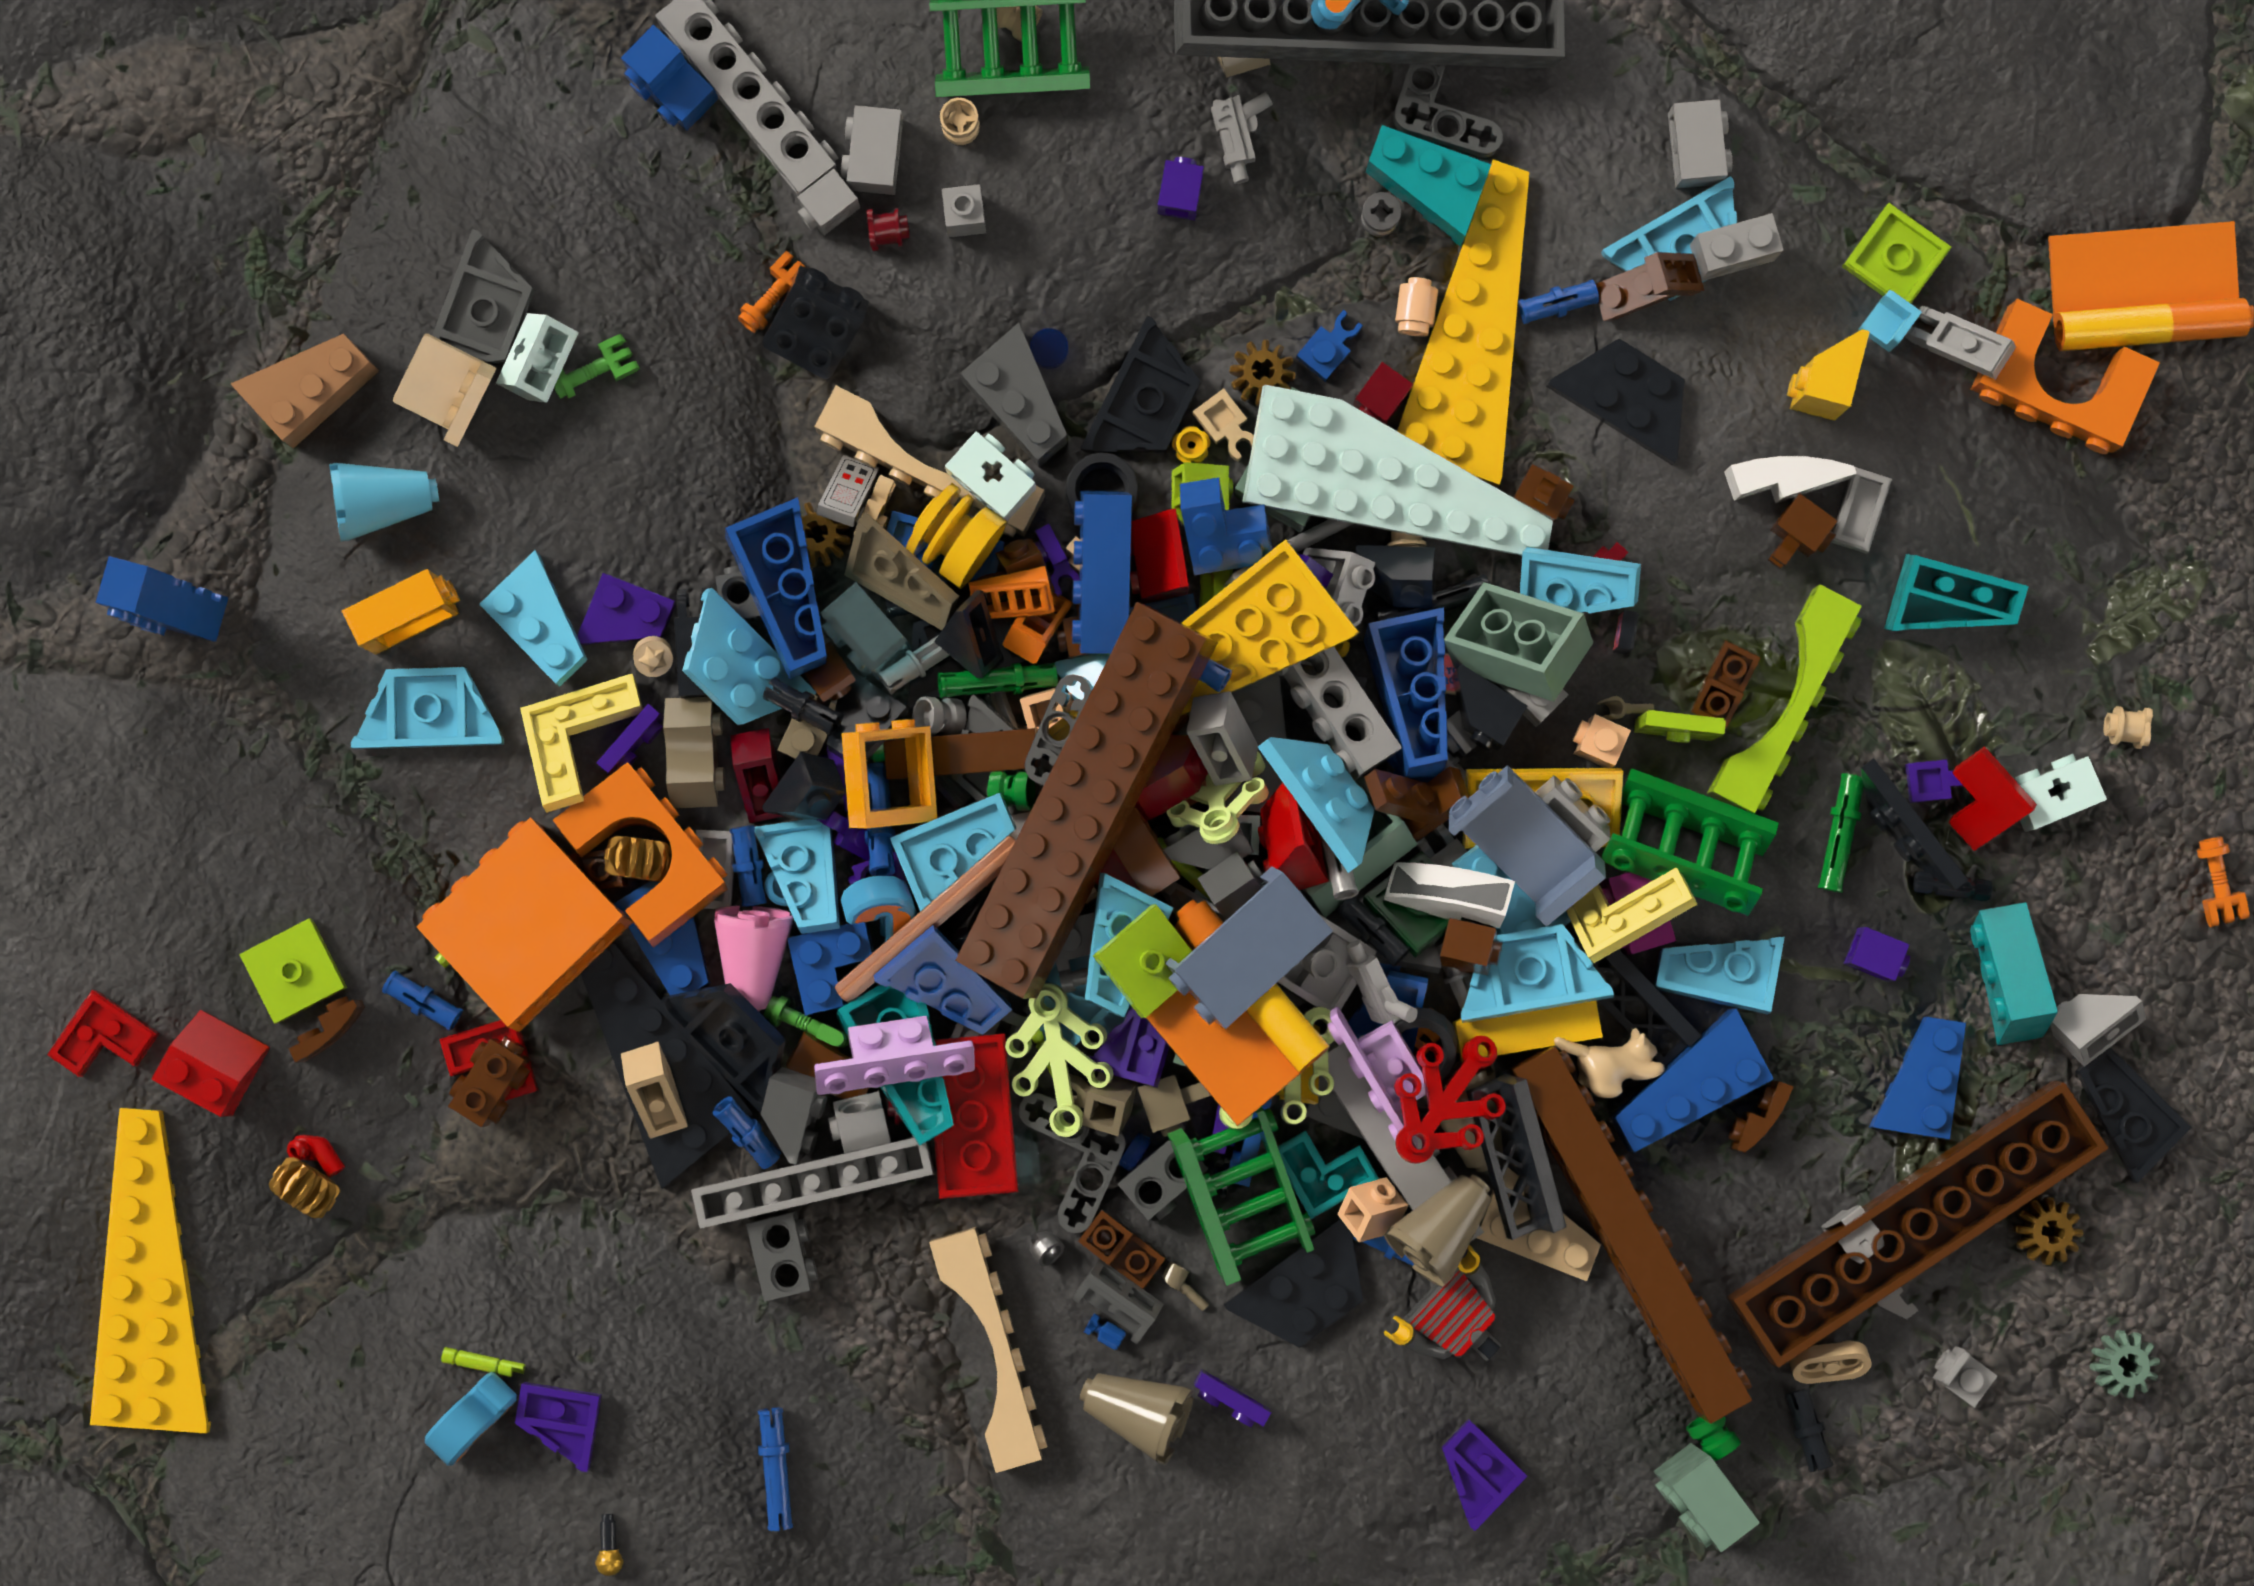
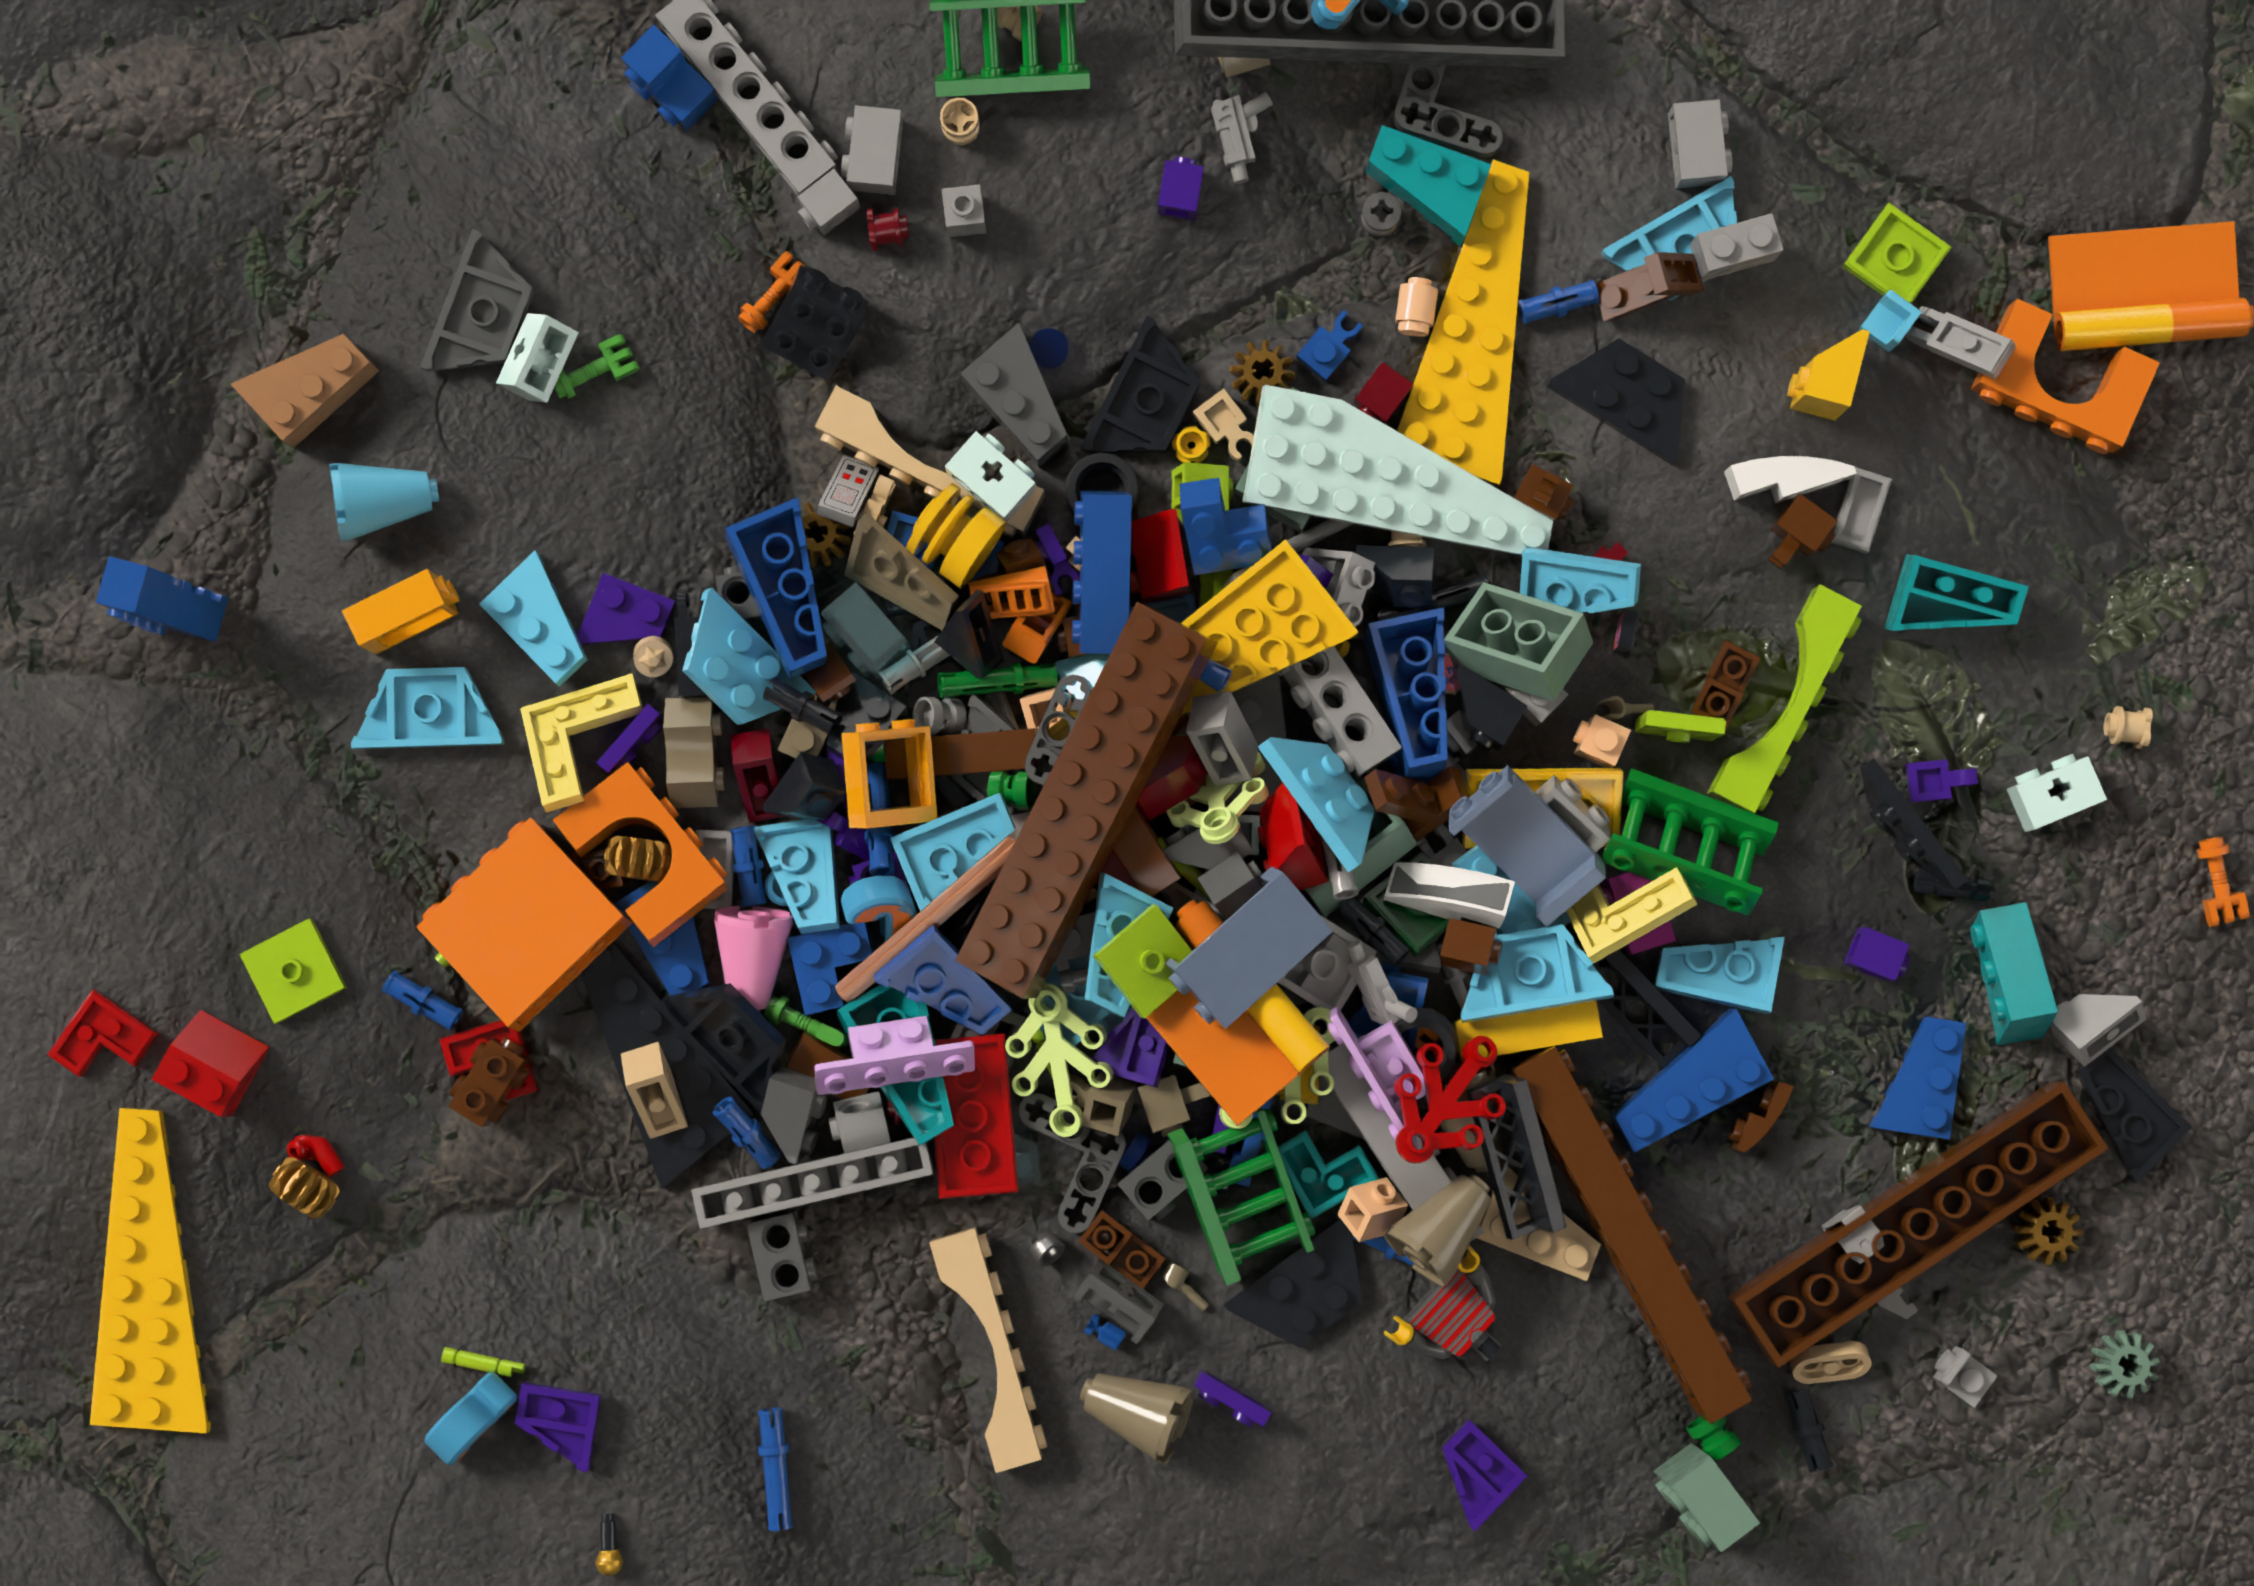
(335, 1023): reddish brown slope -> none
(444, 386): tan bracket -> none
(1607, 1067): tan animal -> none
(1841, 833): green pin -> none
(1998, 799): red tile -> none

